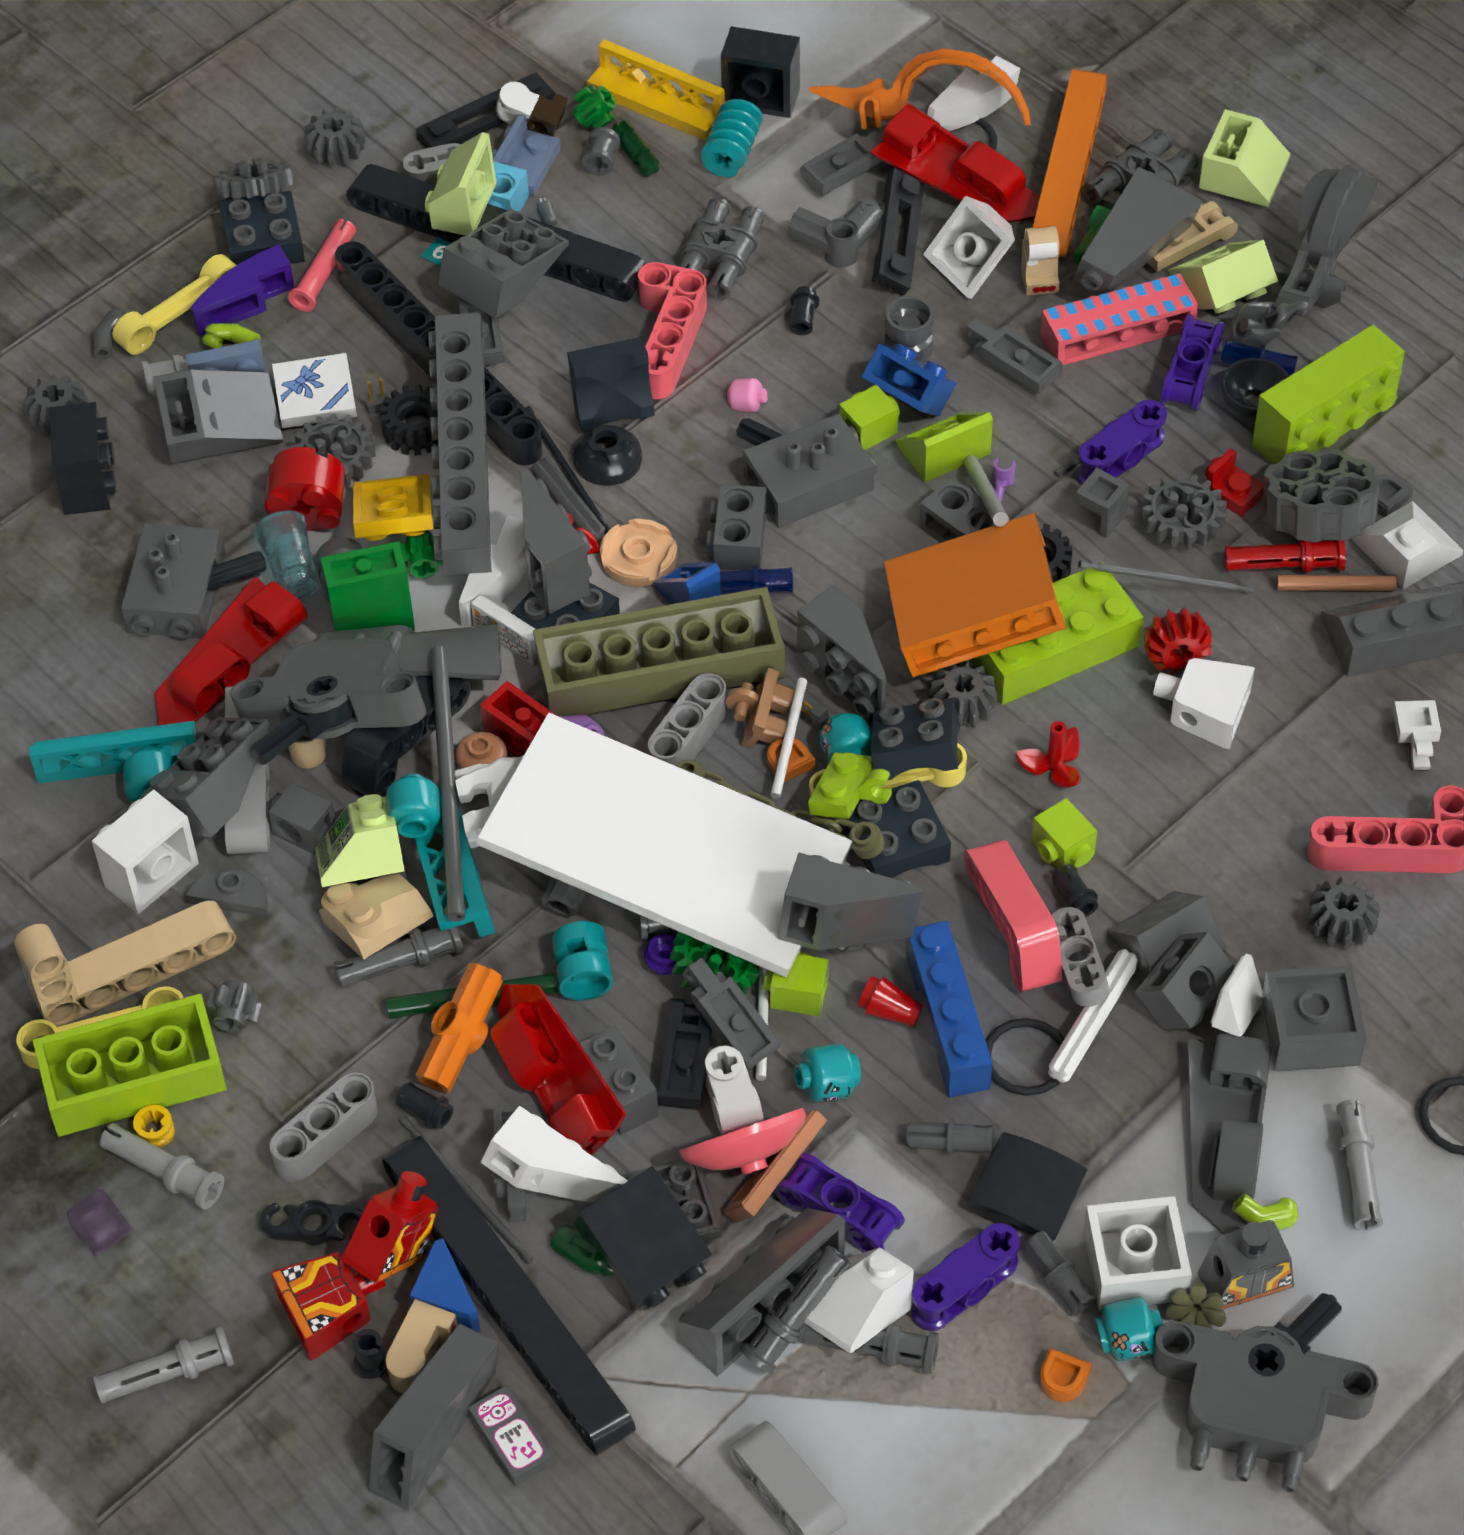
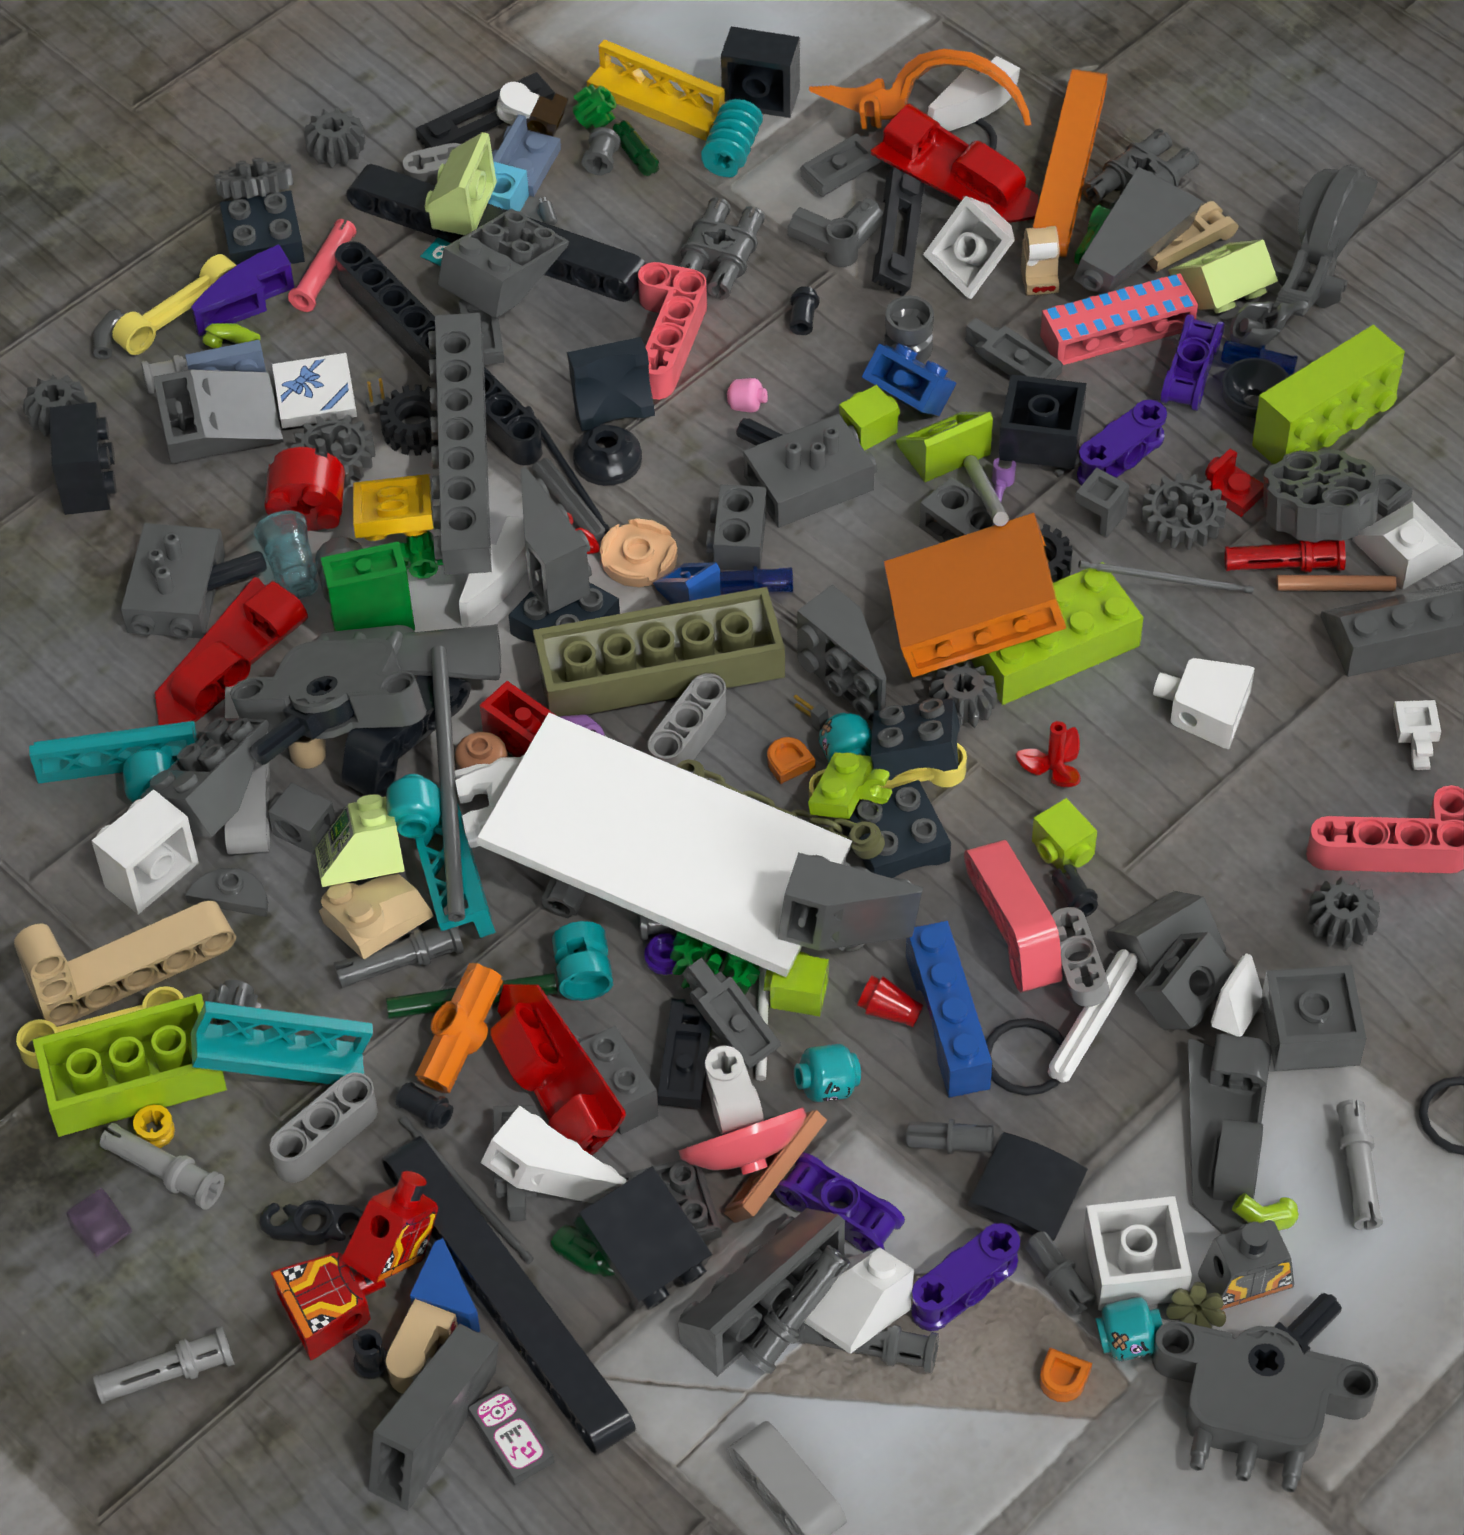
(278, 1050): none -> teal fence
(513, 632): white tile -> none
(756, 706): medium nougat hips -> none
(788, 738): white axle -> none
(1042, 421): none -> black brick
(1177, 640): red gear -> none
(1243, 159): yellowish green slope -> none

